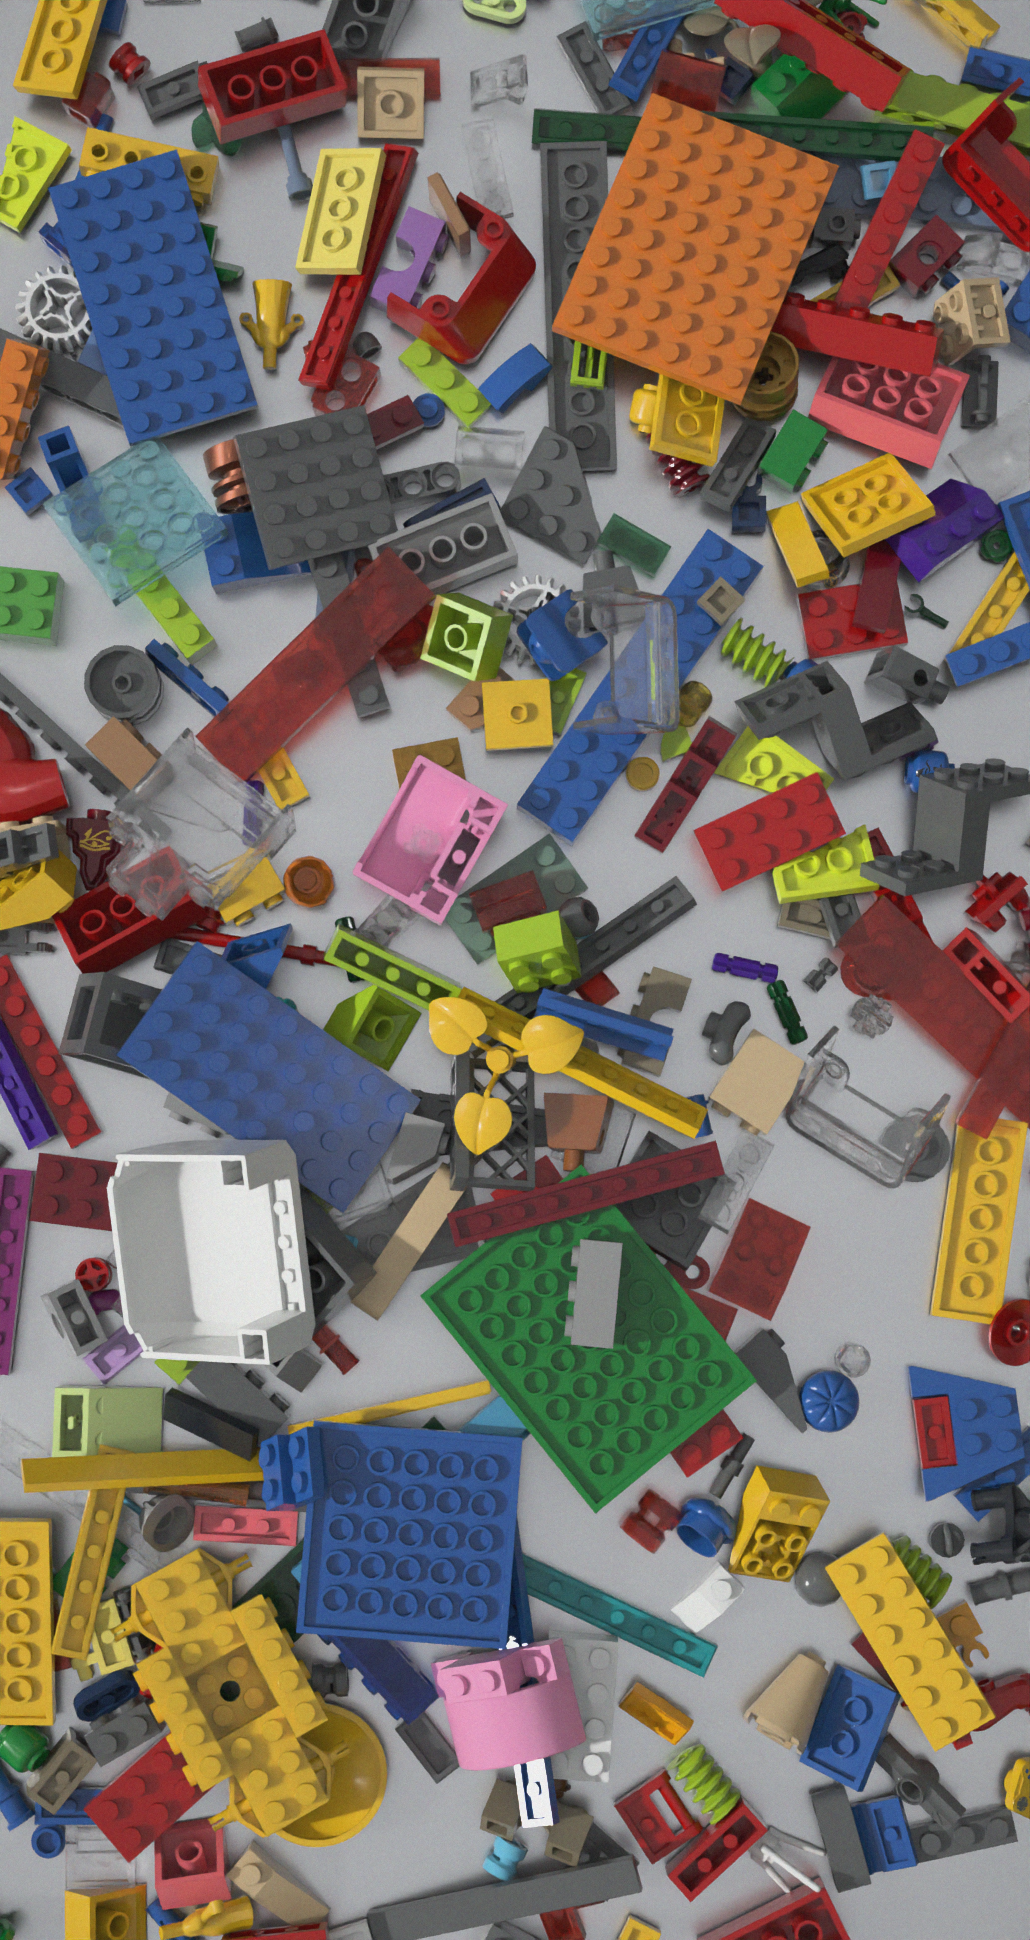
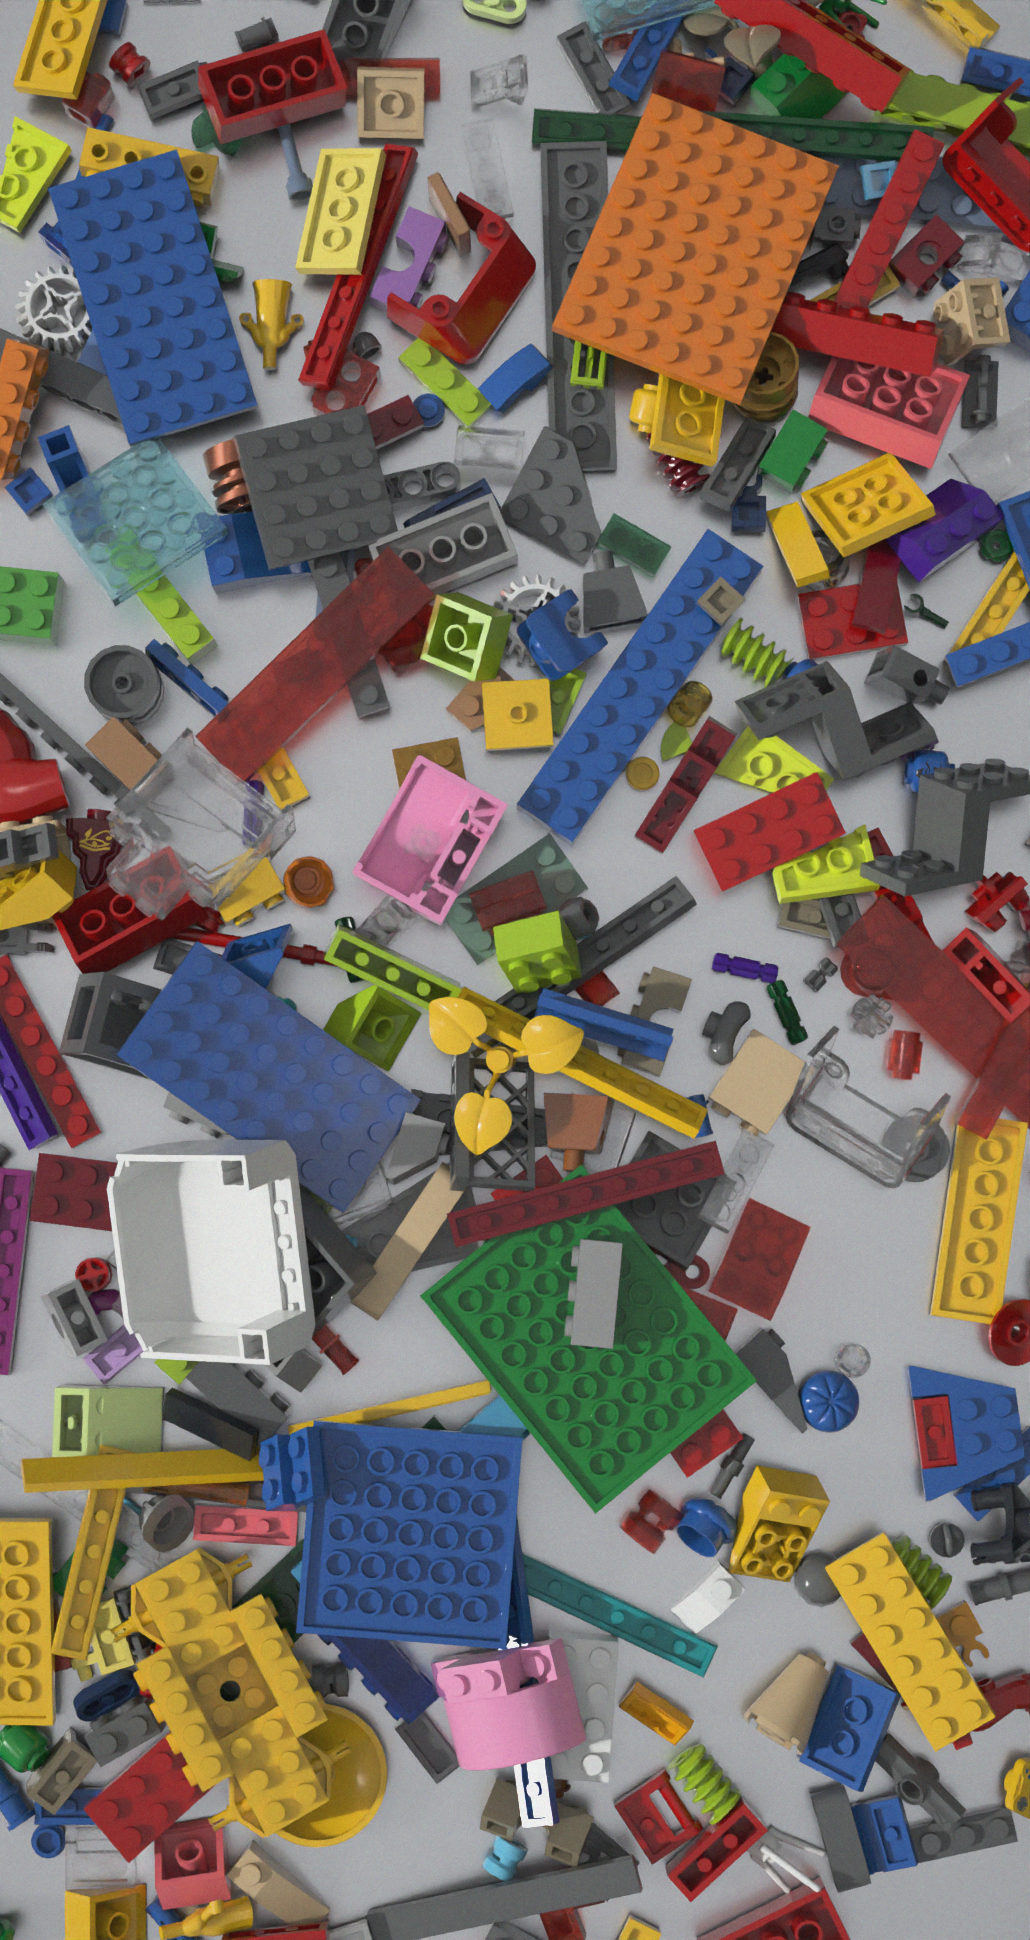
(641, 661): clear windscreen -> none
(904, 1054): none -> clear red brick

